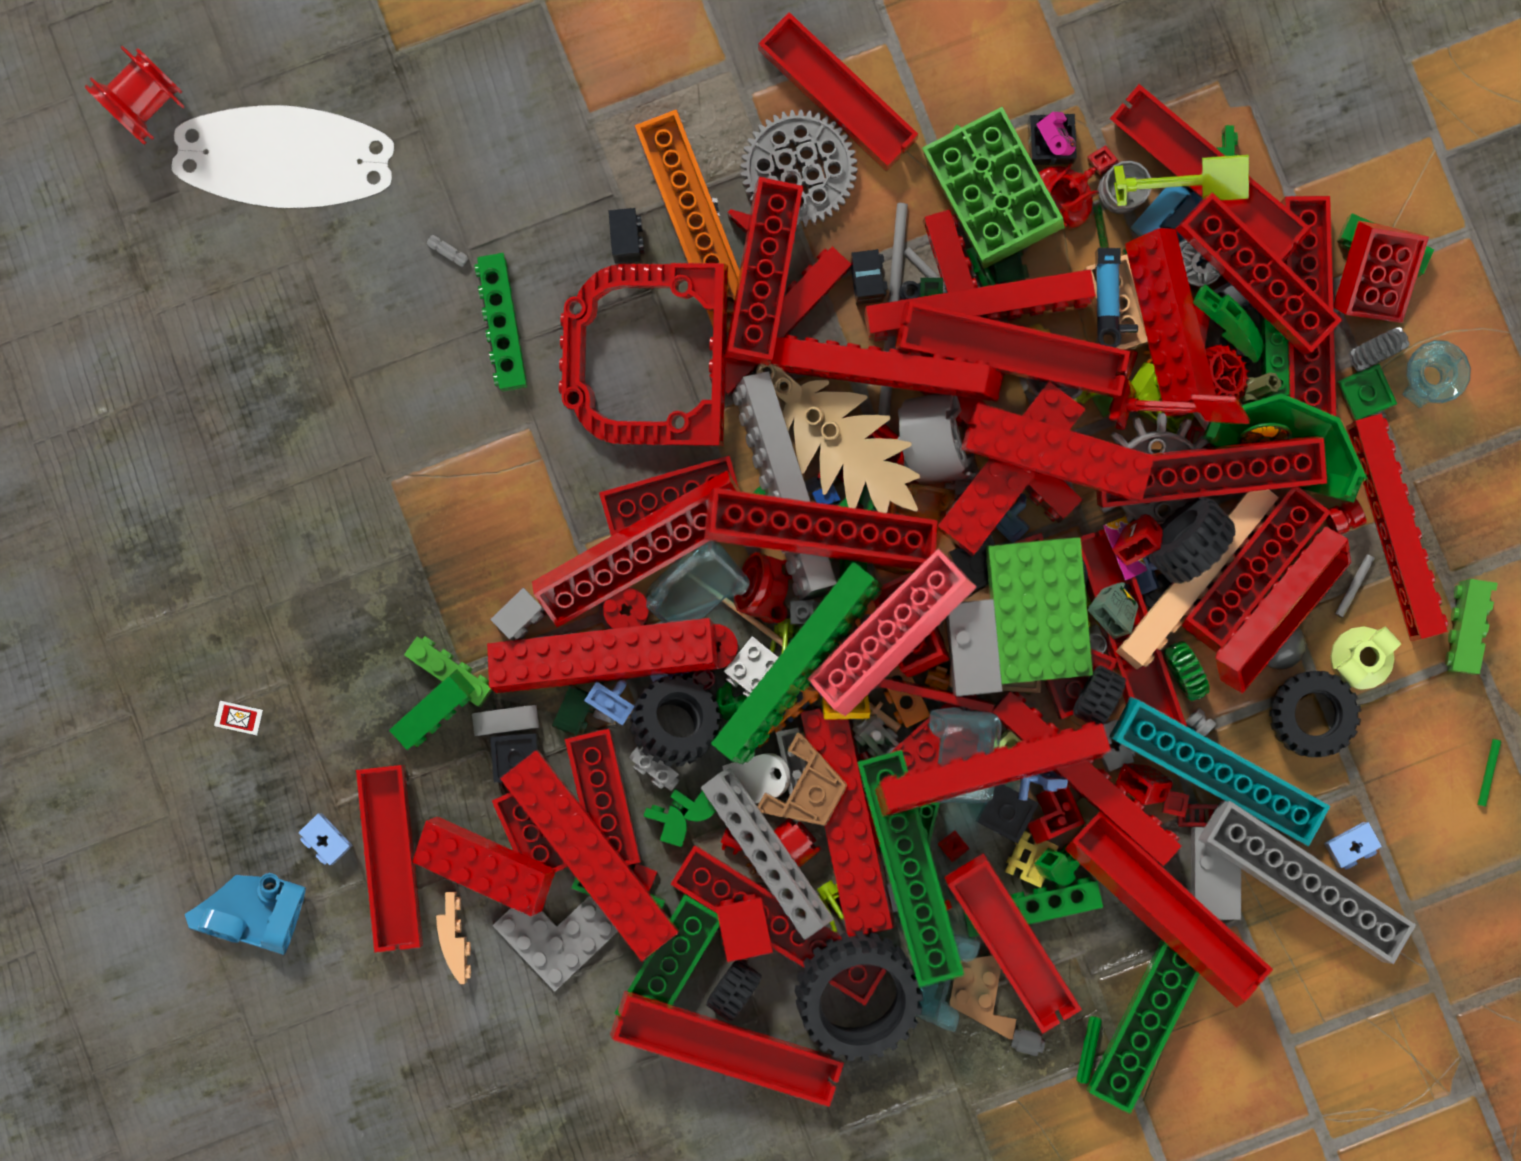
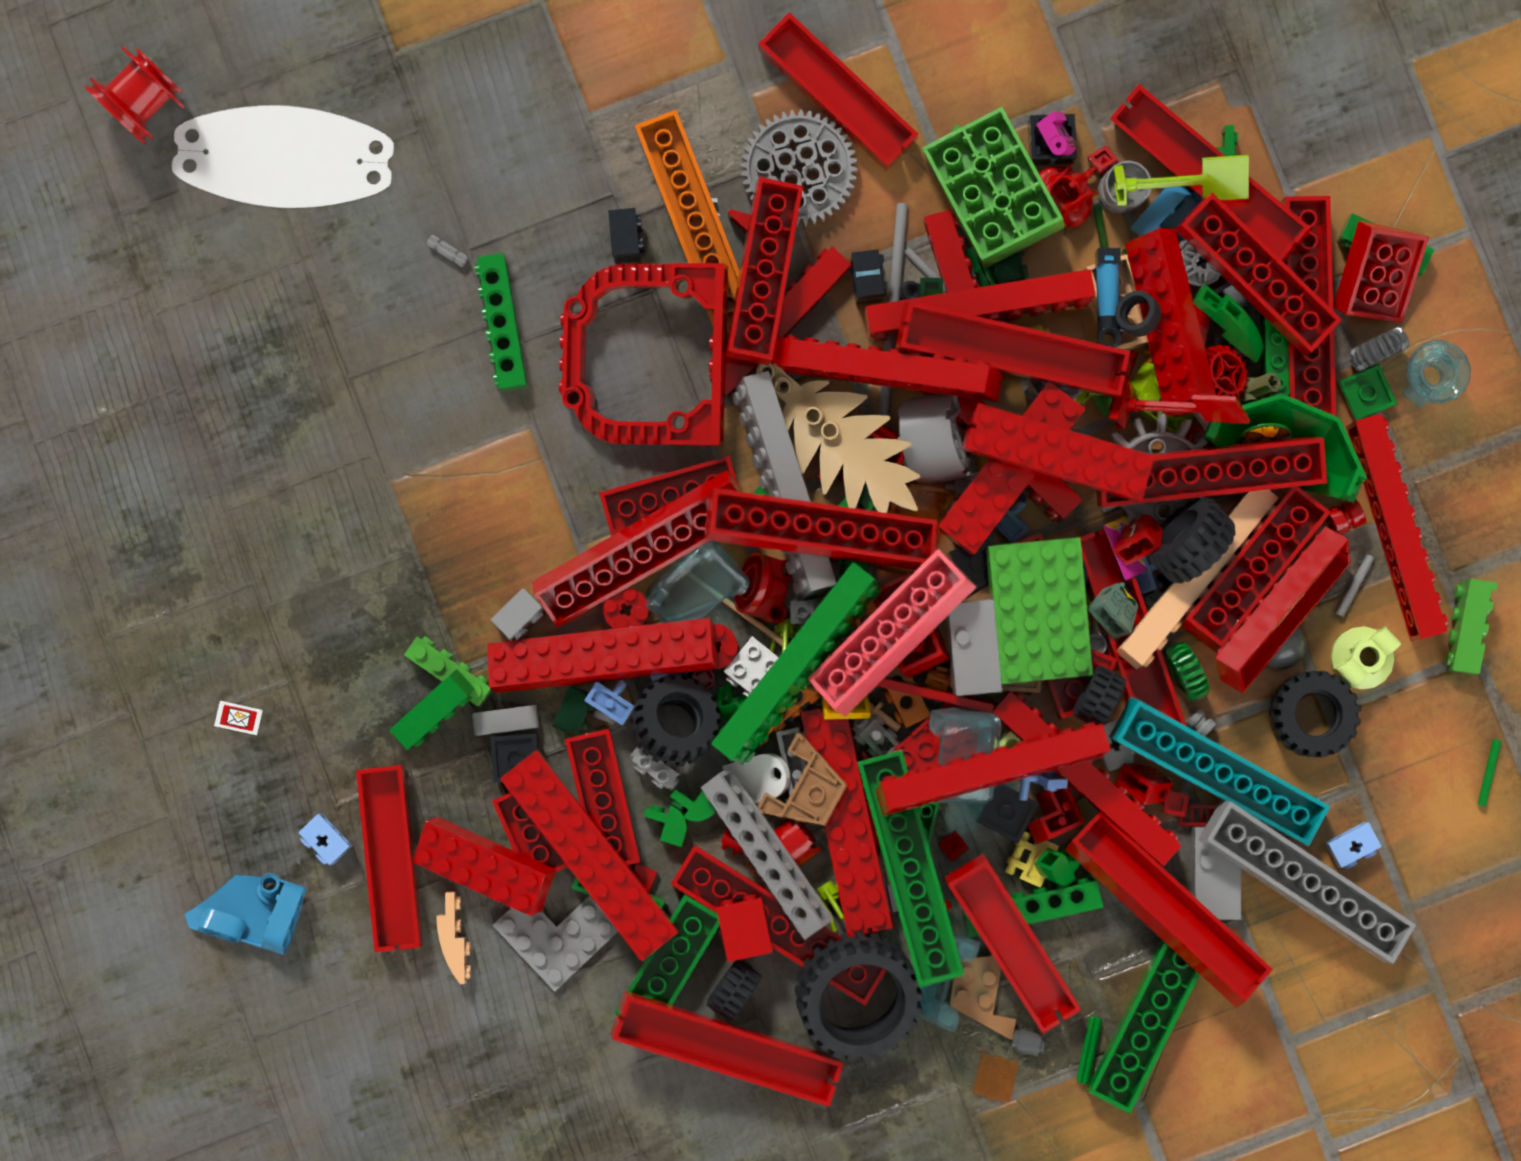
(830, 498): blue brick -> none
(995, 1077): none -> clear orange piece
(1147, 325): none -> black tyre

